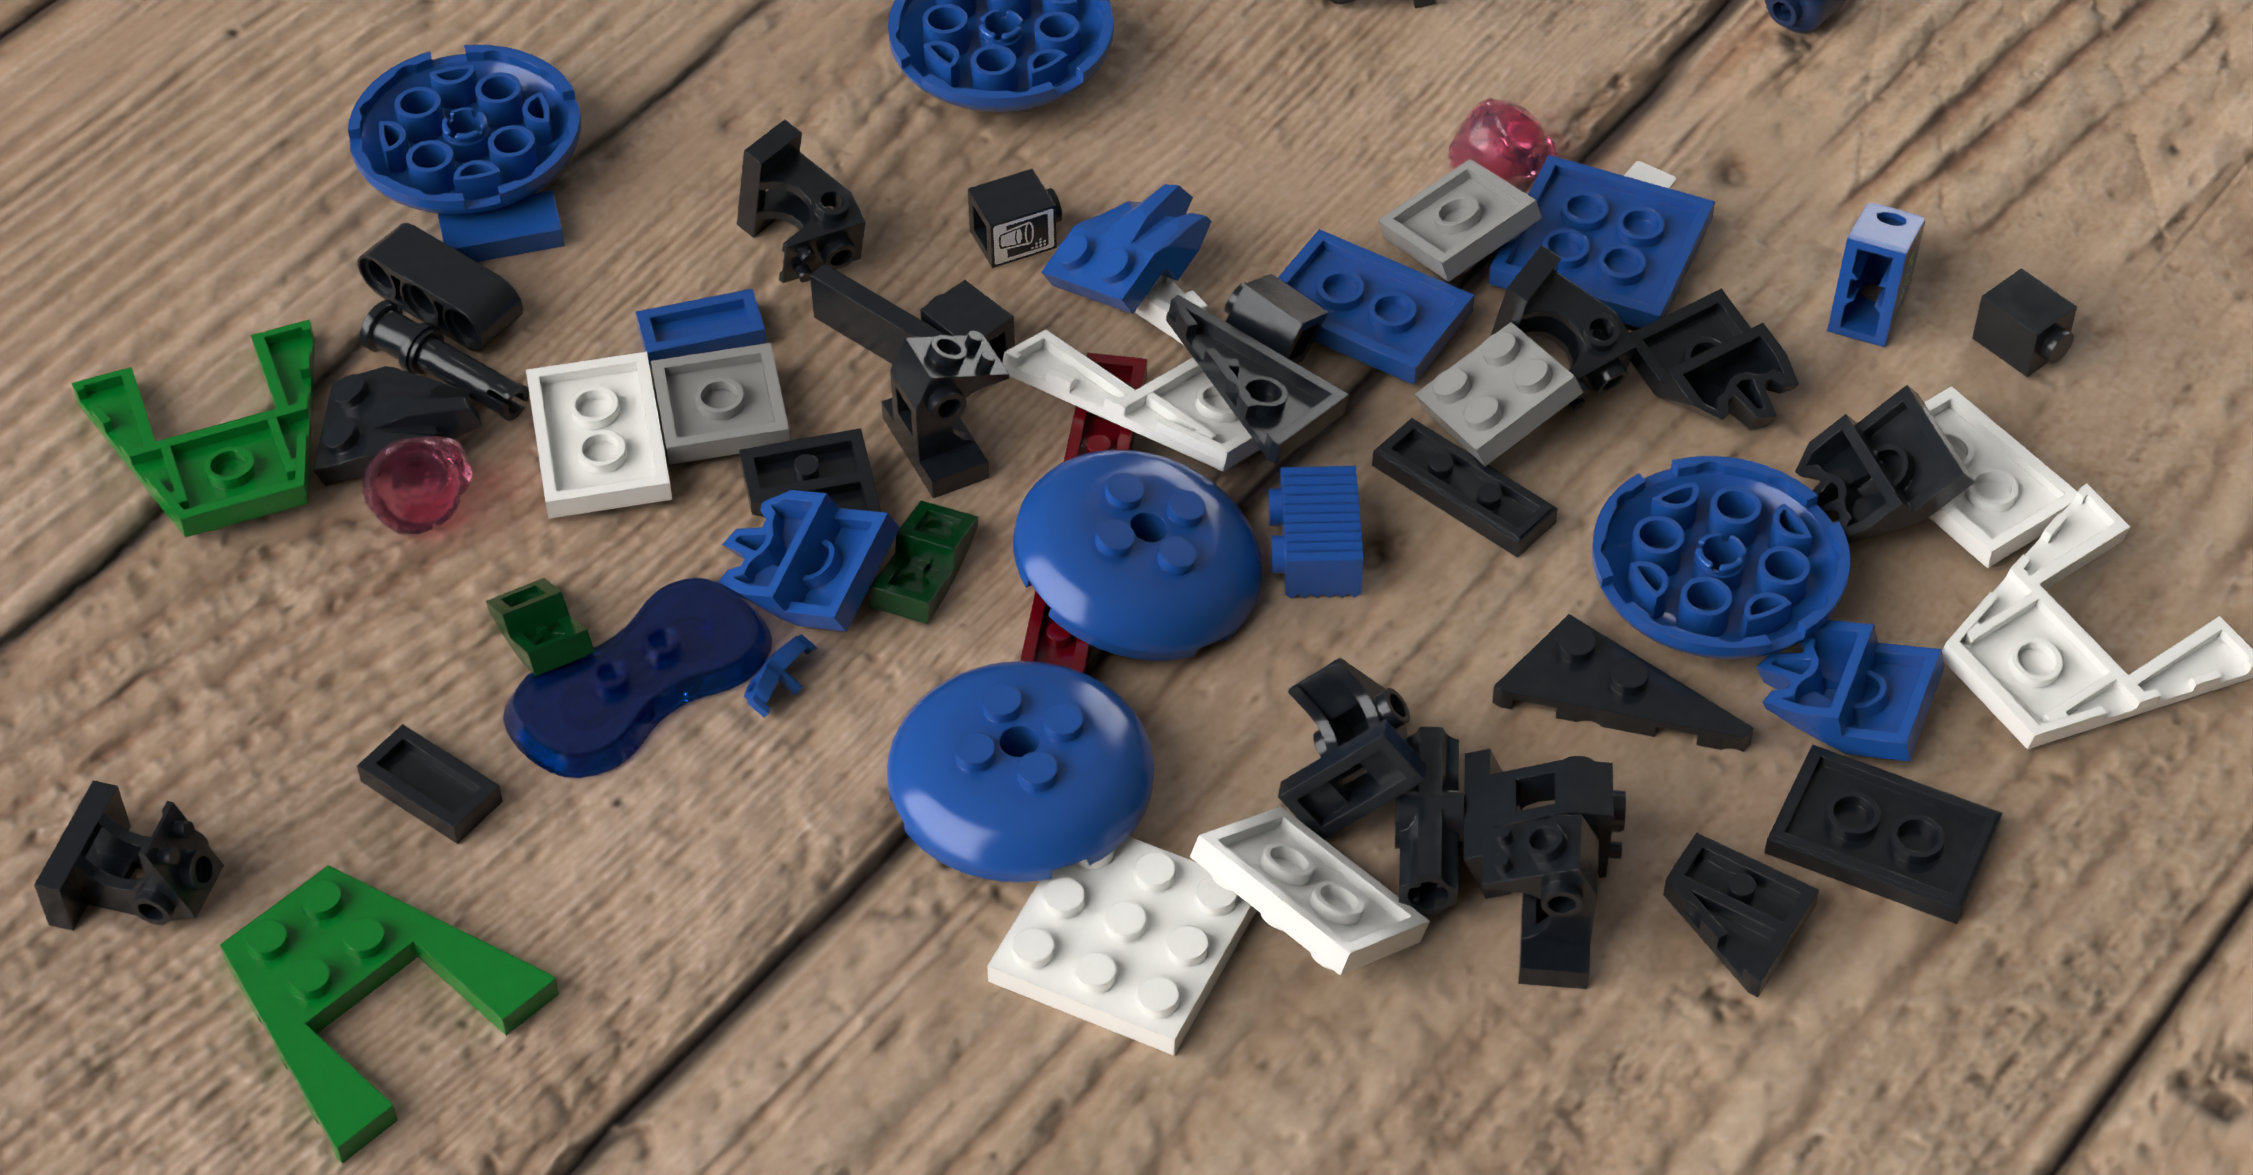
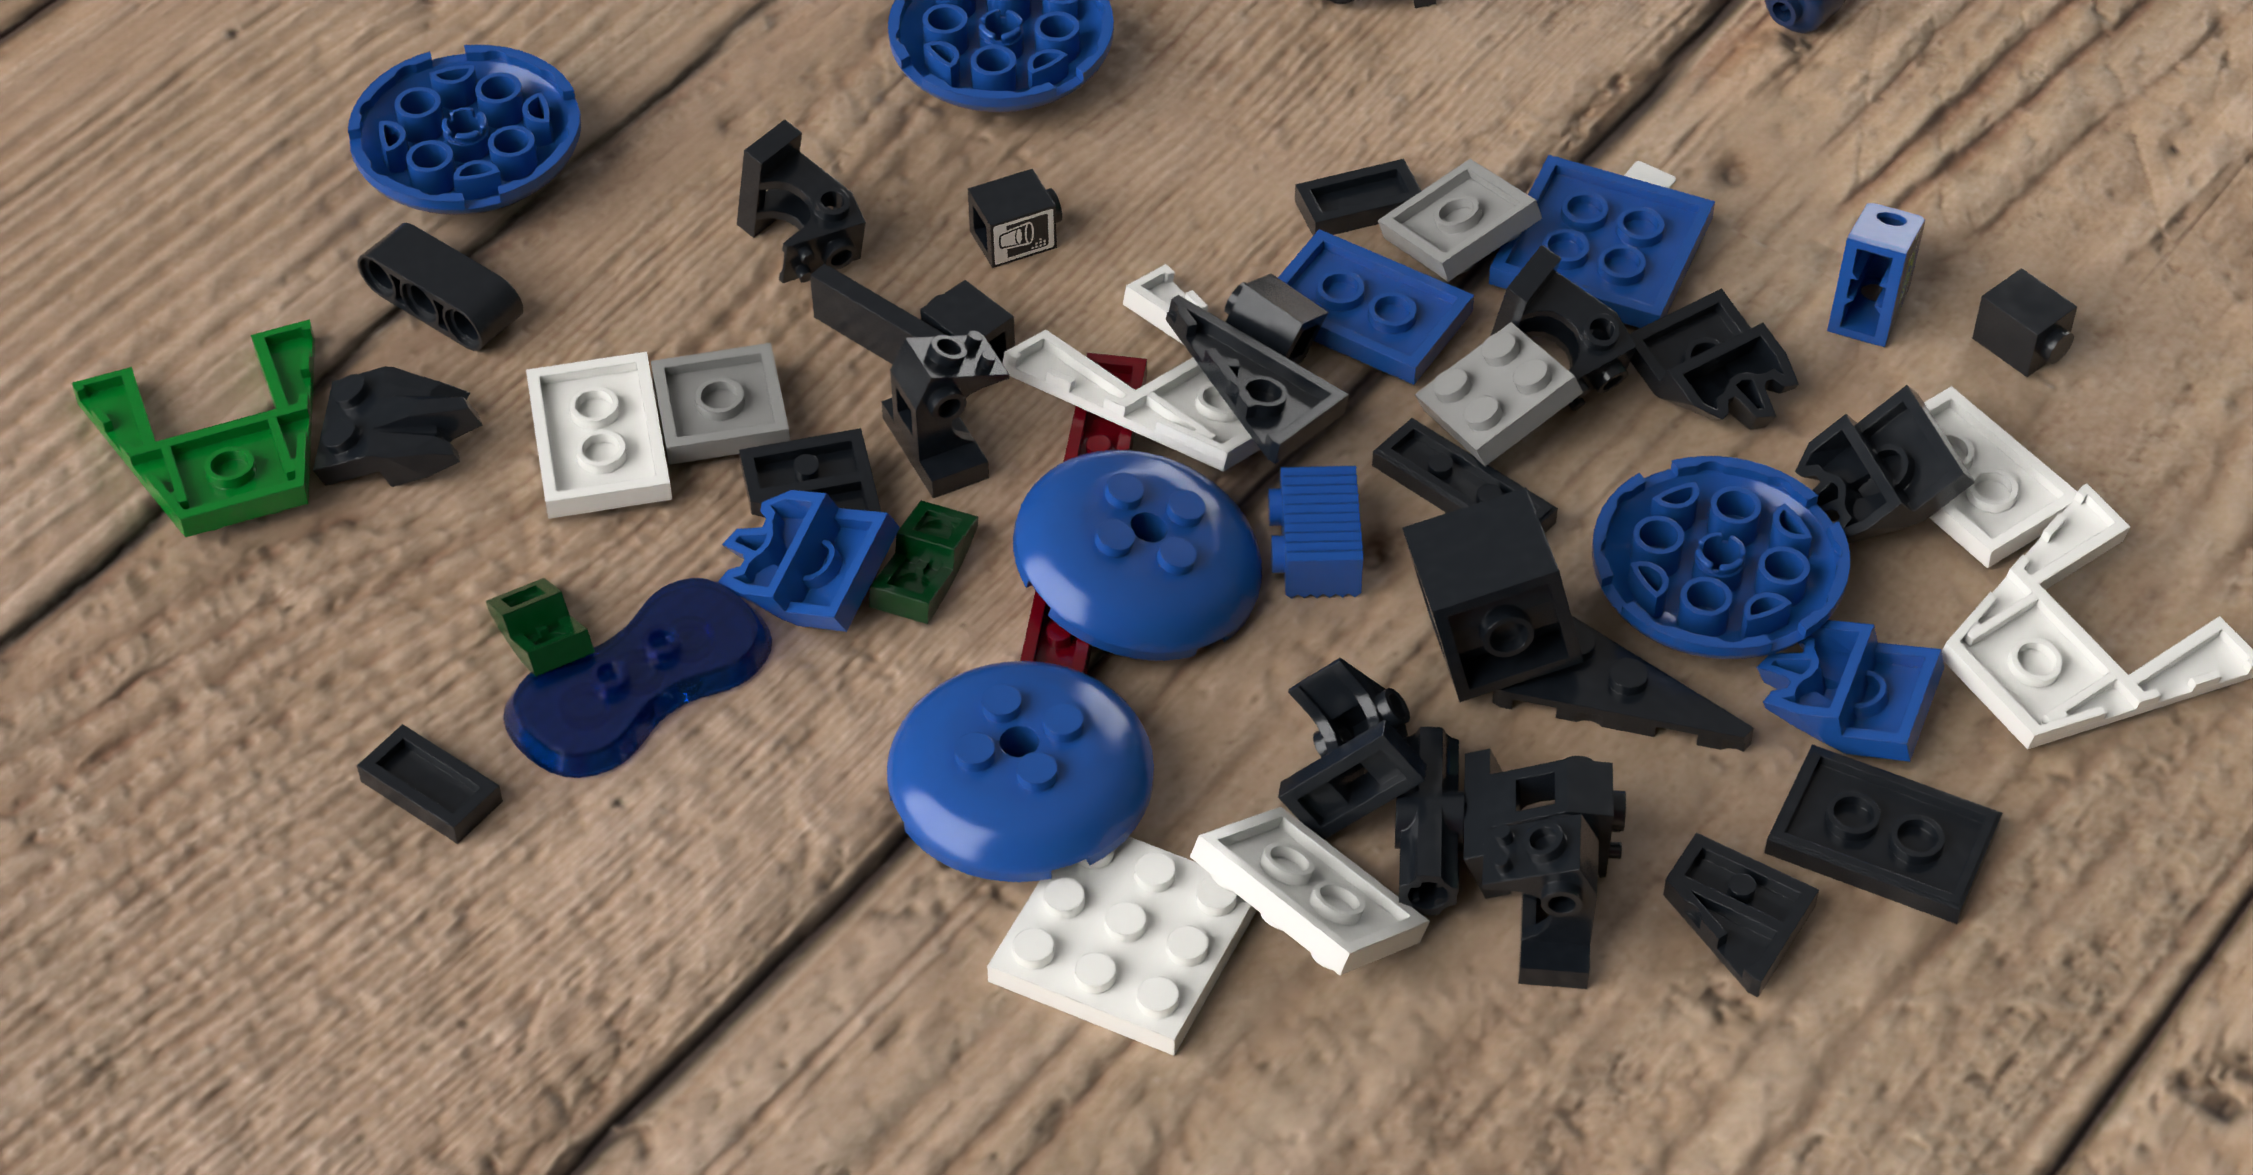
(101, 854): black tile -> none
(333, 948): green wing -> none
(416, 483): clear pink hair -> none
(423, 350): black pin -> none
(507, 231): blue tile -> none
(701, 326): blue tile -> none
(766, 679): blue piece -> none
(1128, 248): blue plate -> none
(1355, 197): none -> black tile
(1493, 594): none -> black brick
(1502, 139): clear pink hair -> none

